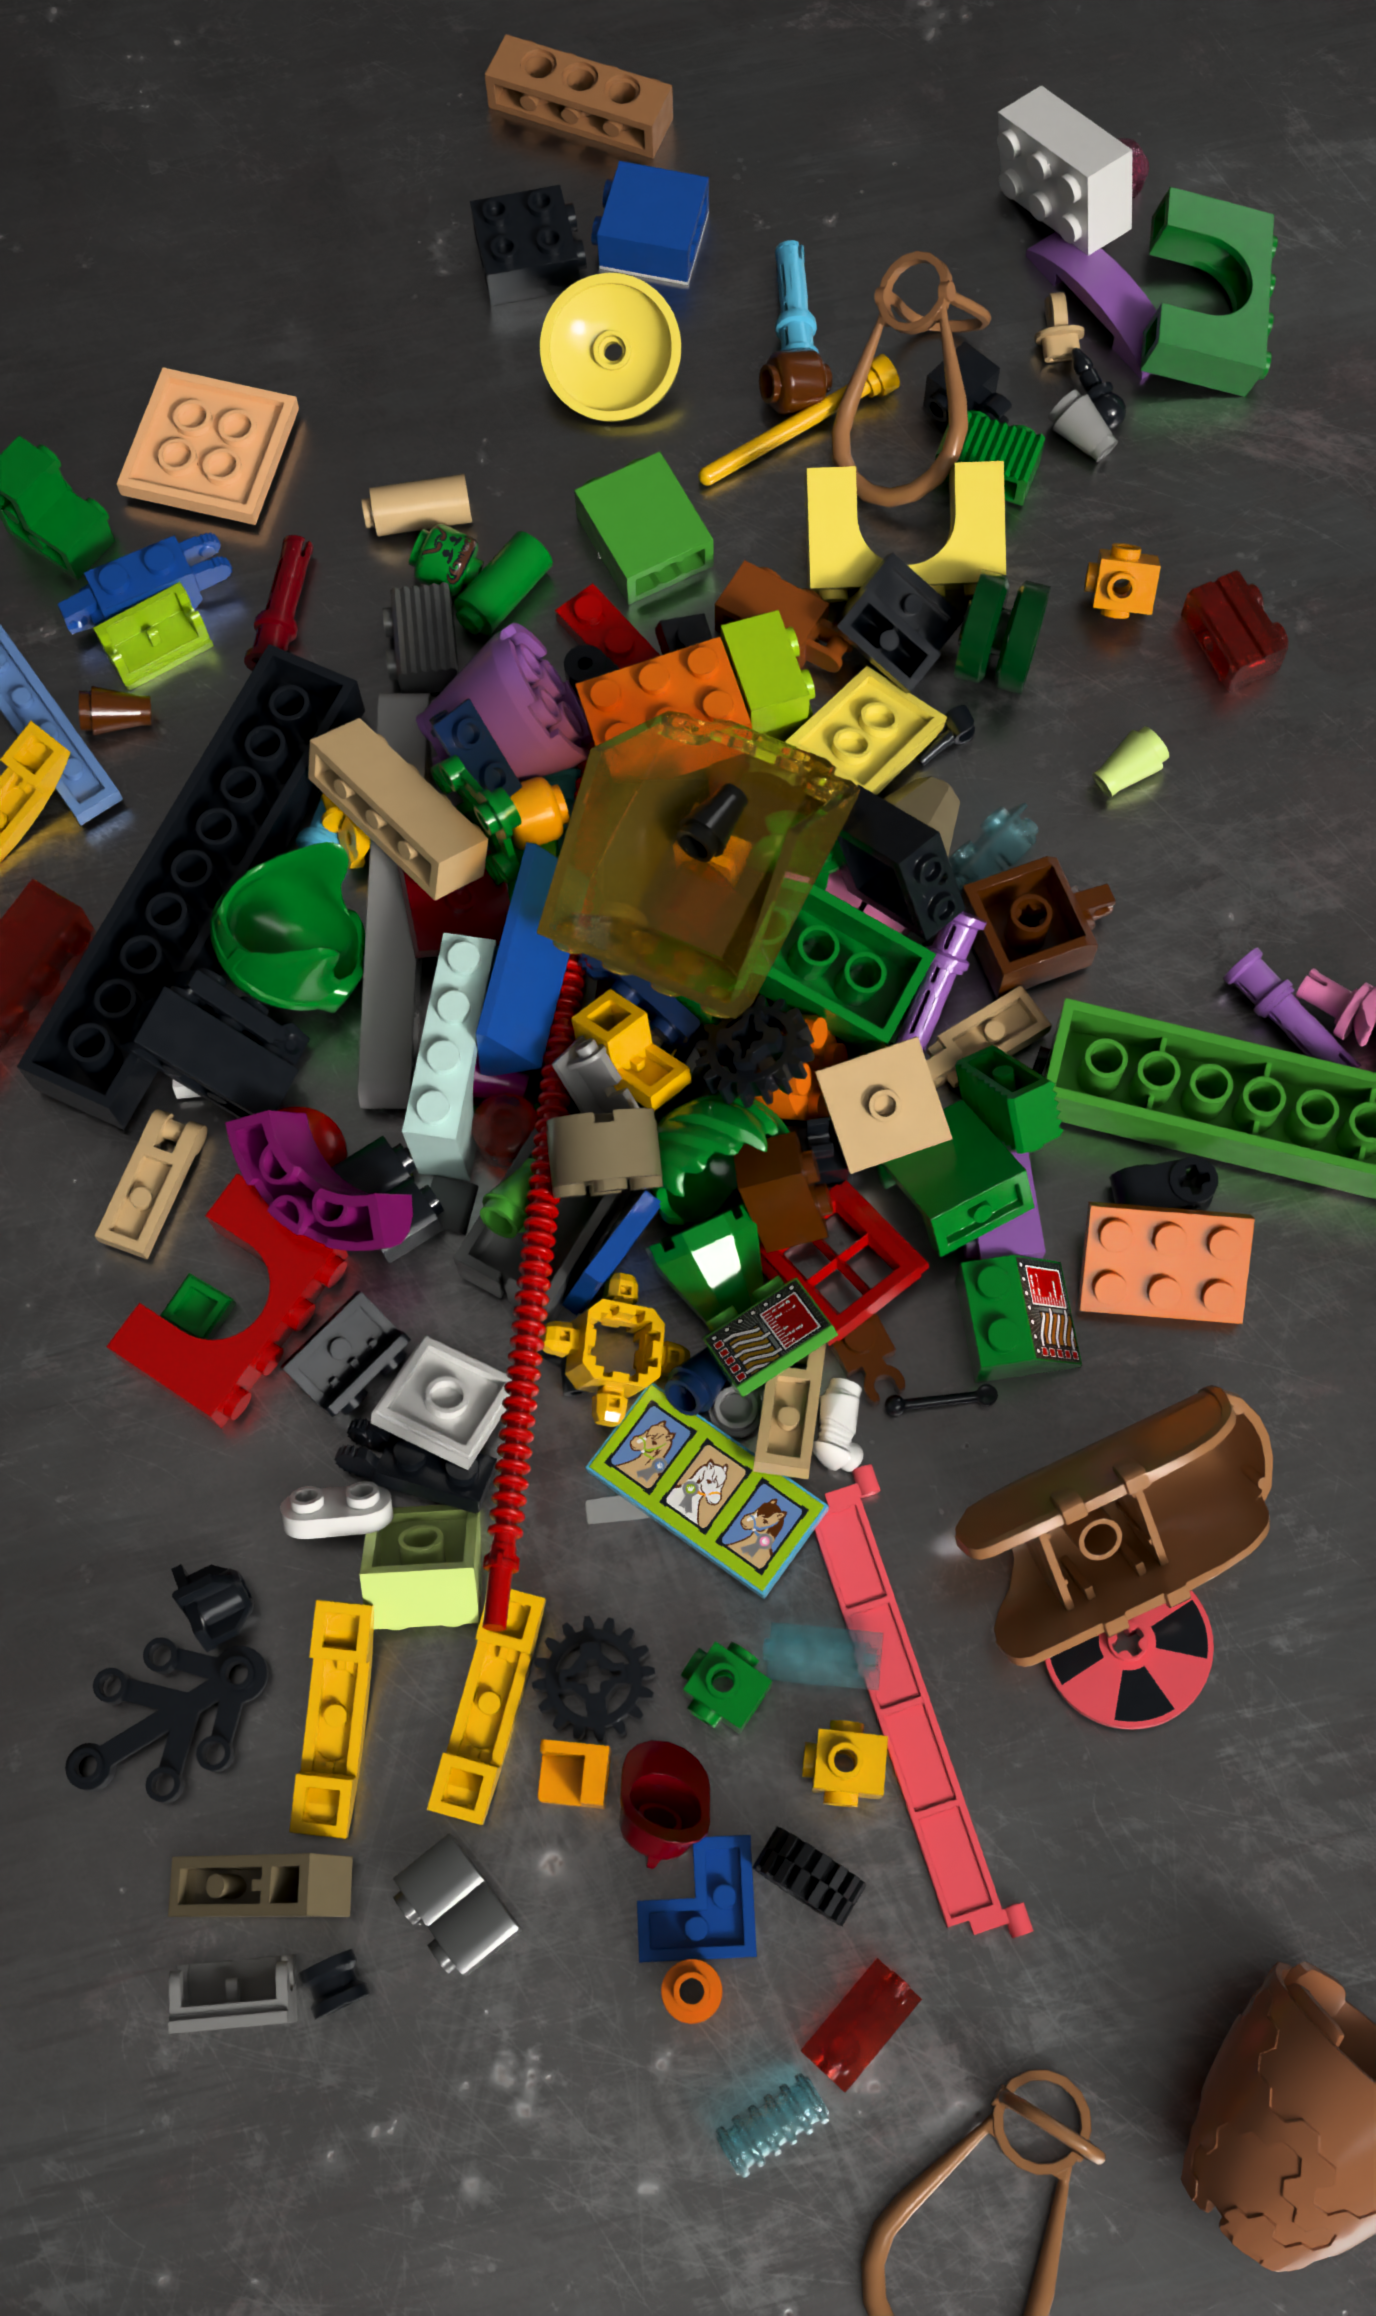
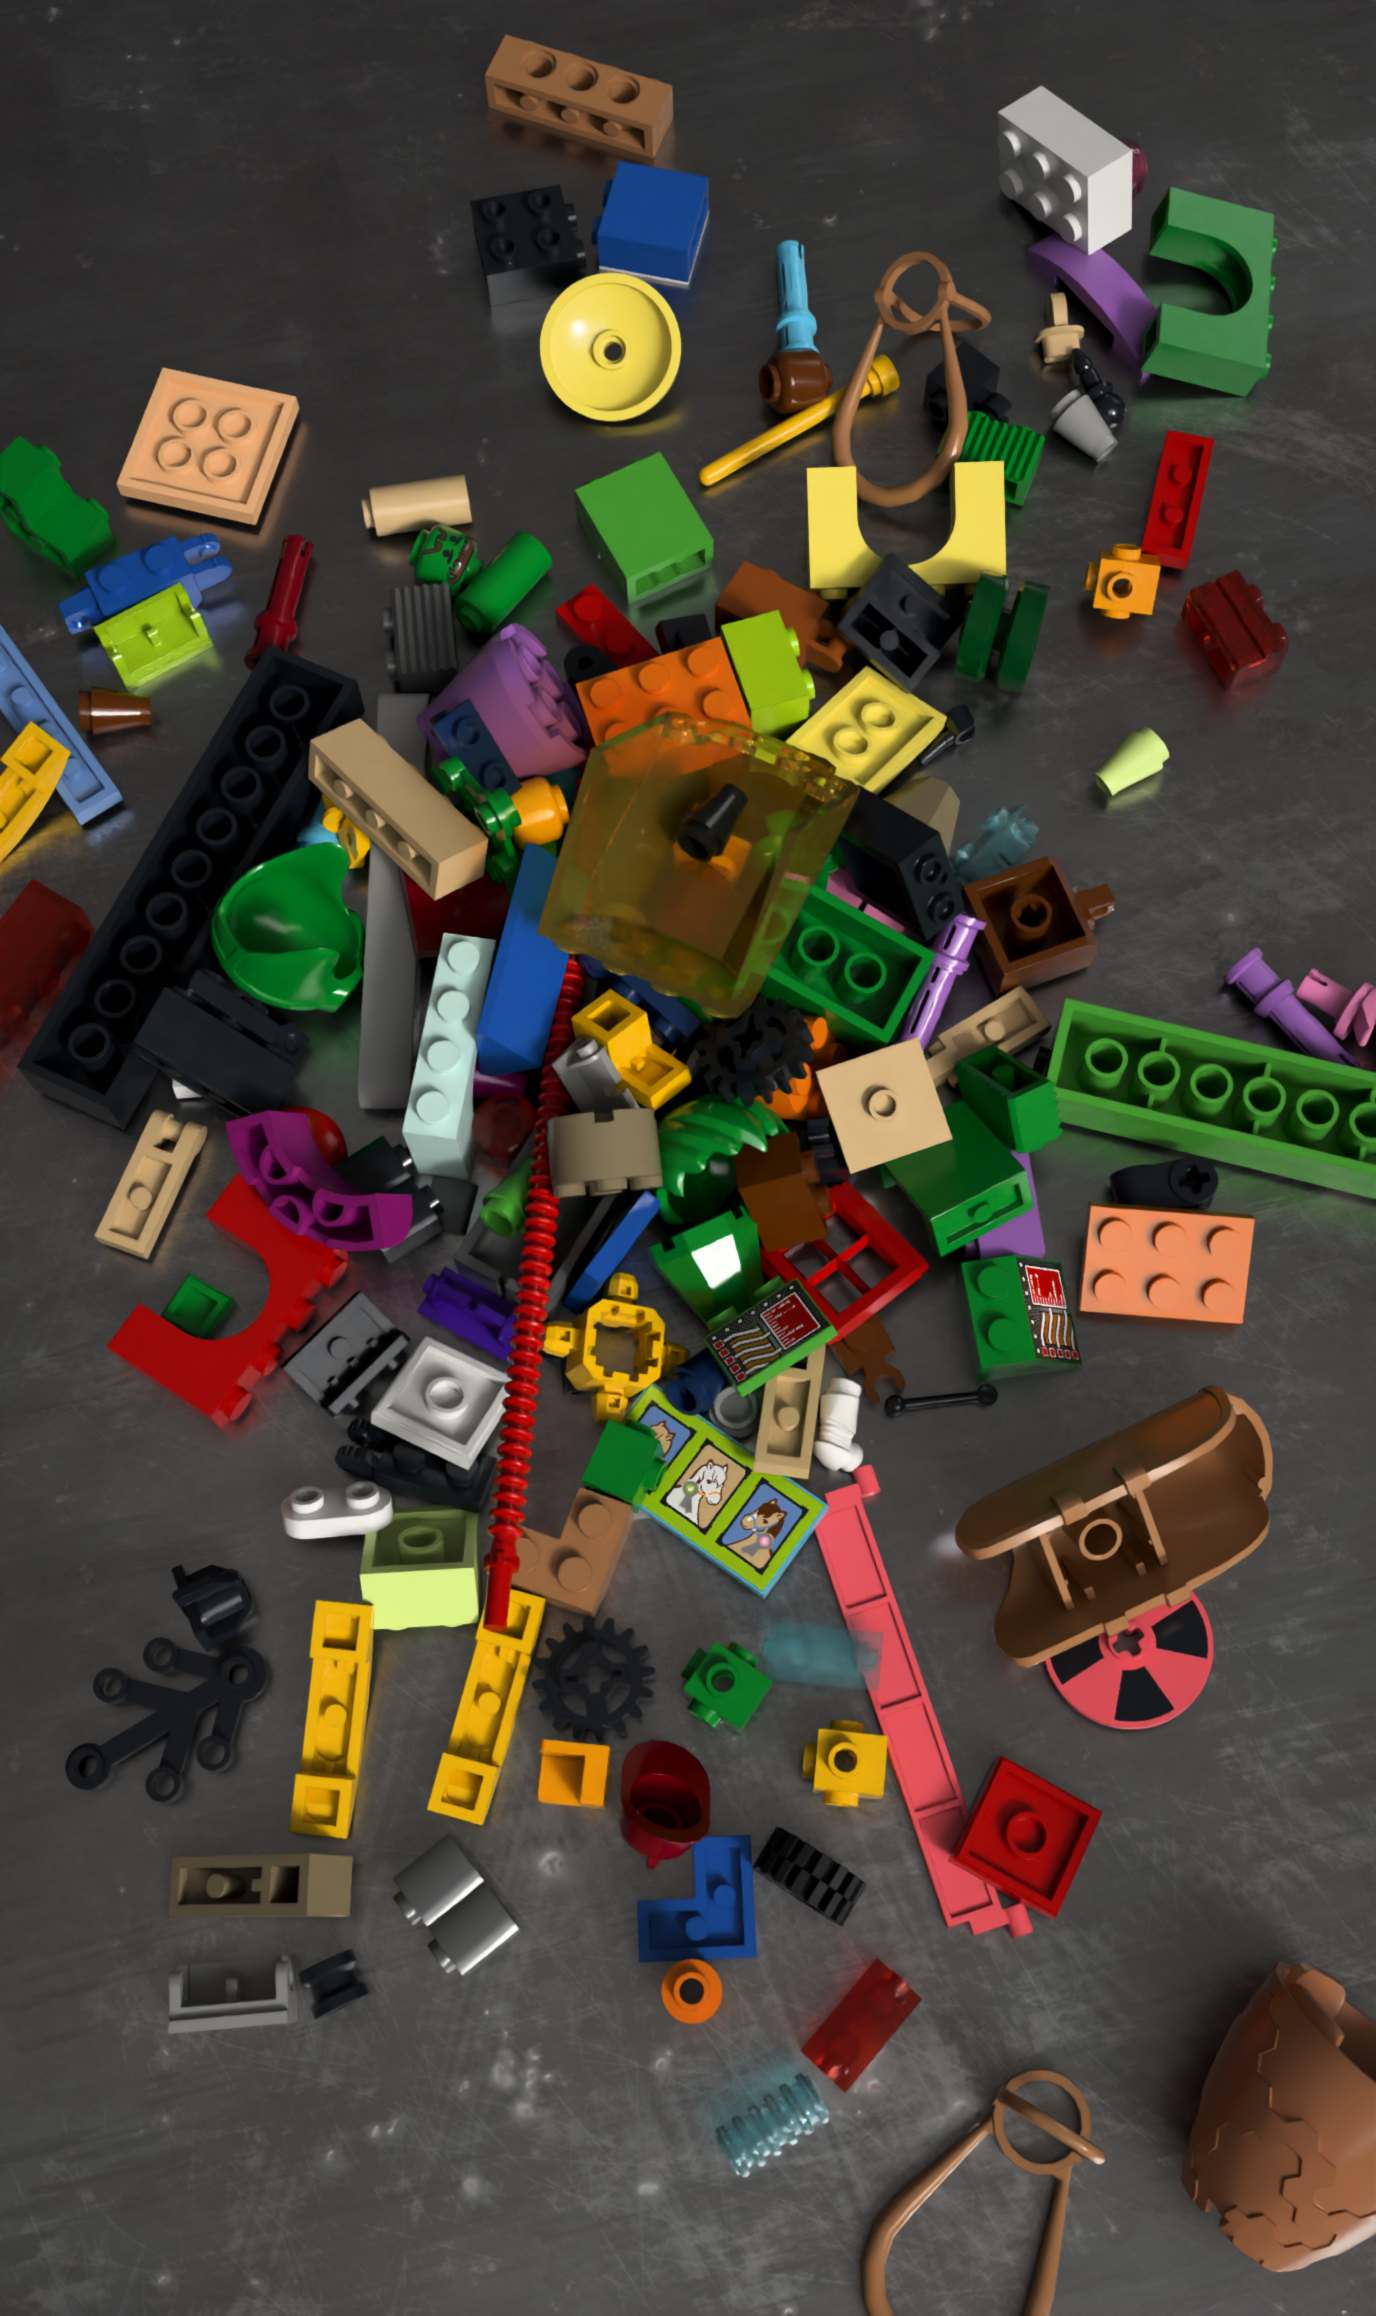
(469, 1312): none -> dark purple hinge
(580, 1565): none -> medium nougat brick
(626, 1463): none -> green brick
(1025, 1837): none -> red plate
(1177, 498): none -> red plate

